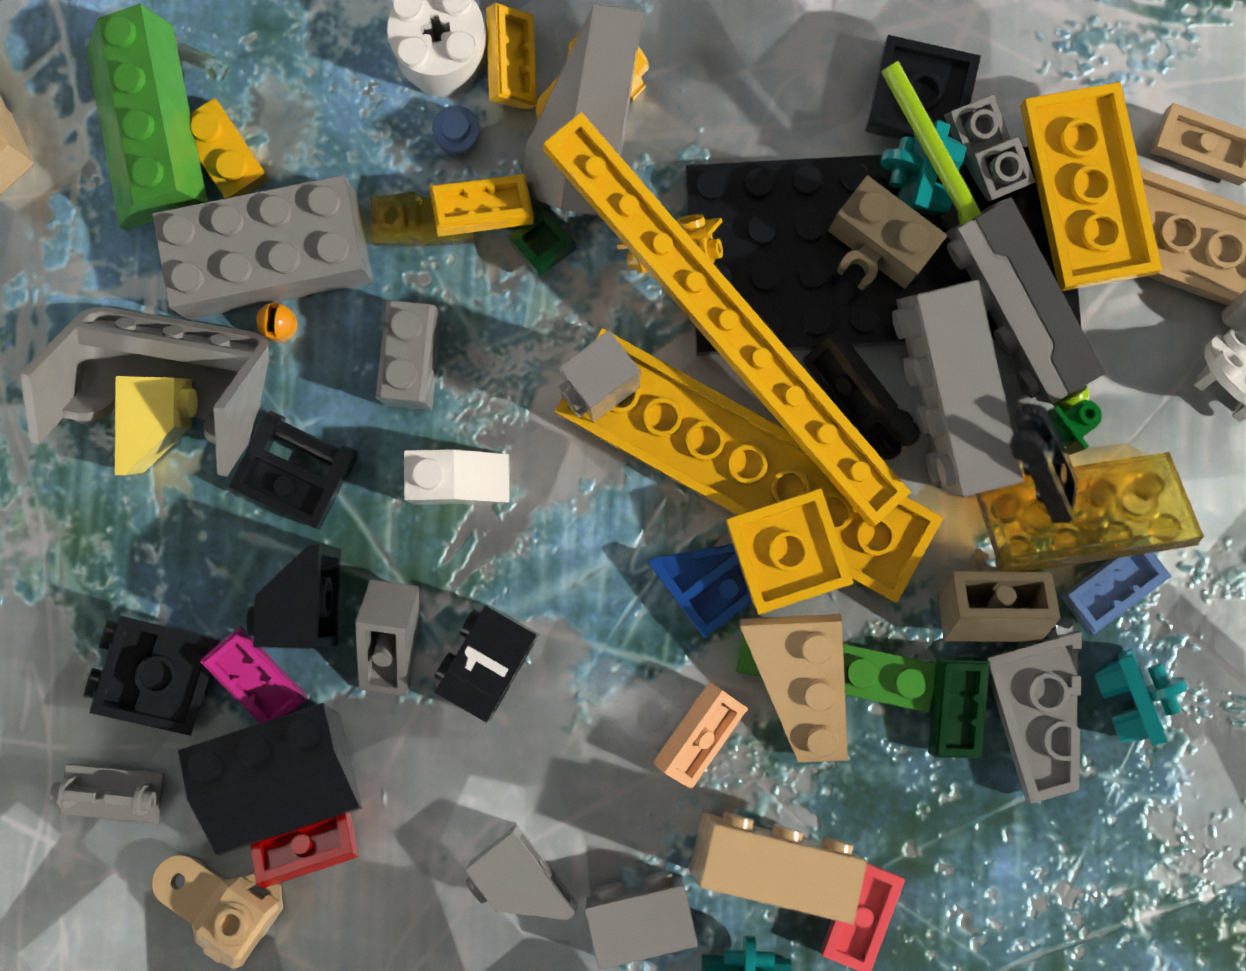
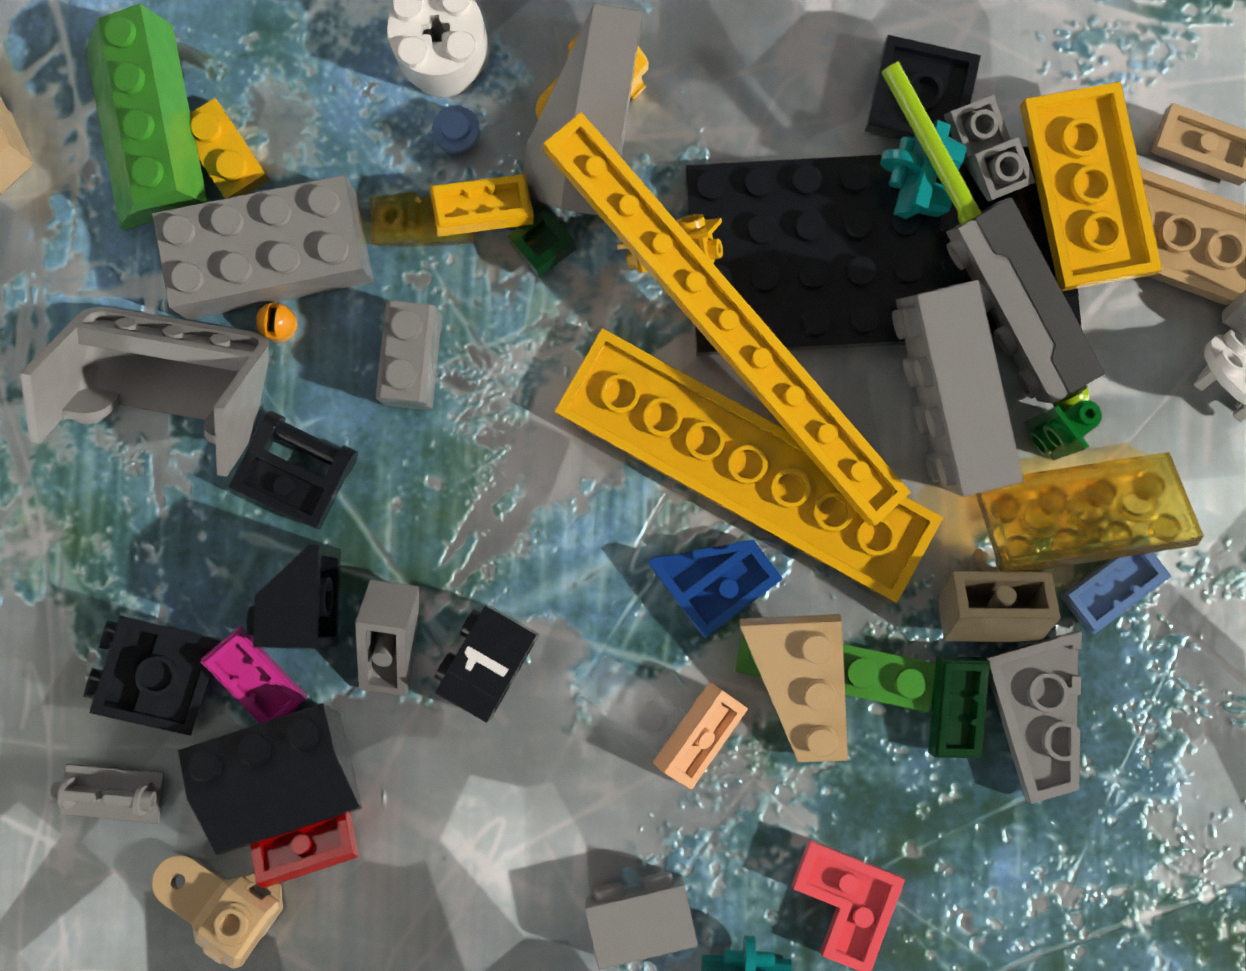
(150, 419): light yellow slope -> none
(455, 477): white slope -> none
(511, 57): yellow plate -> none
(518, 879): light grey slope -> none
(598, 377): light grey brick -> none
(778, 867): tan wedge -> none
(789, 551): yellow plate -> none
(861, 396): black hinge -> none
(884, 235): dark tan brick -> none
(1045, 460): black hinge -> none
(1141, 721): teal hips -> none

